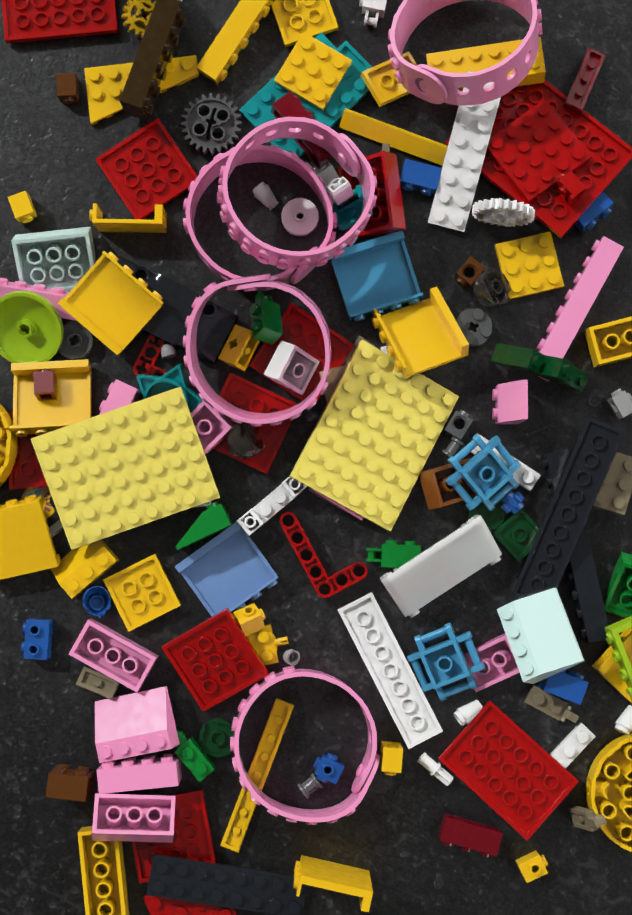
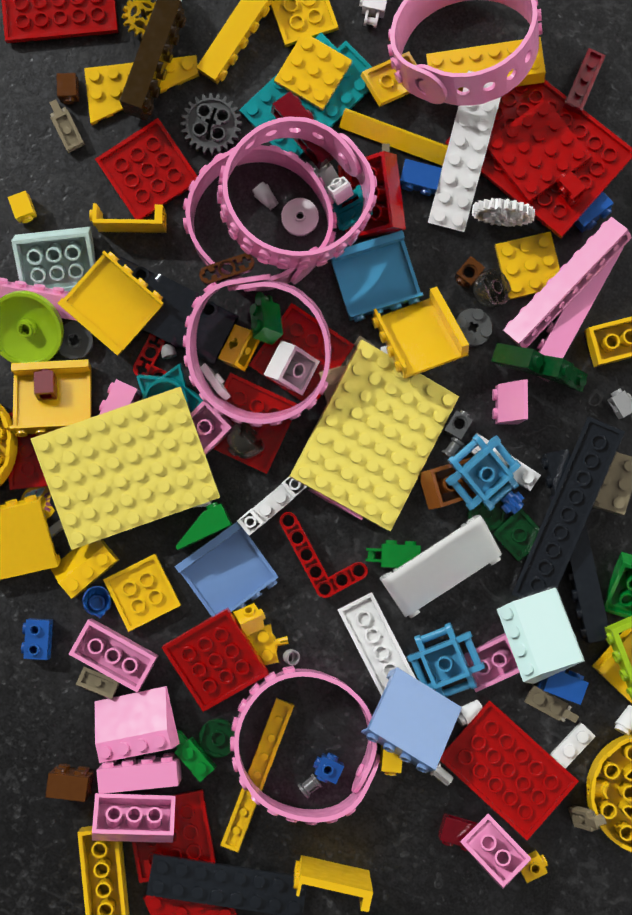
(66, 127): none -> dark tan hinge
(211, 268): none -> reddish brown beam
(215, 381): none -> white plate
(412, 721): none -> panel
(495, 851): none -> bright pink slope
(567, 283): none -> bright pink brick

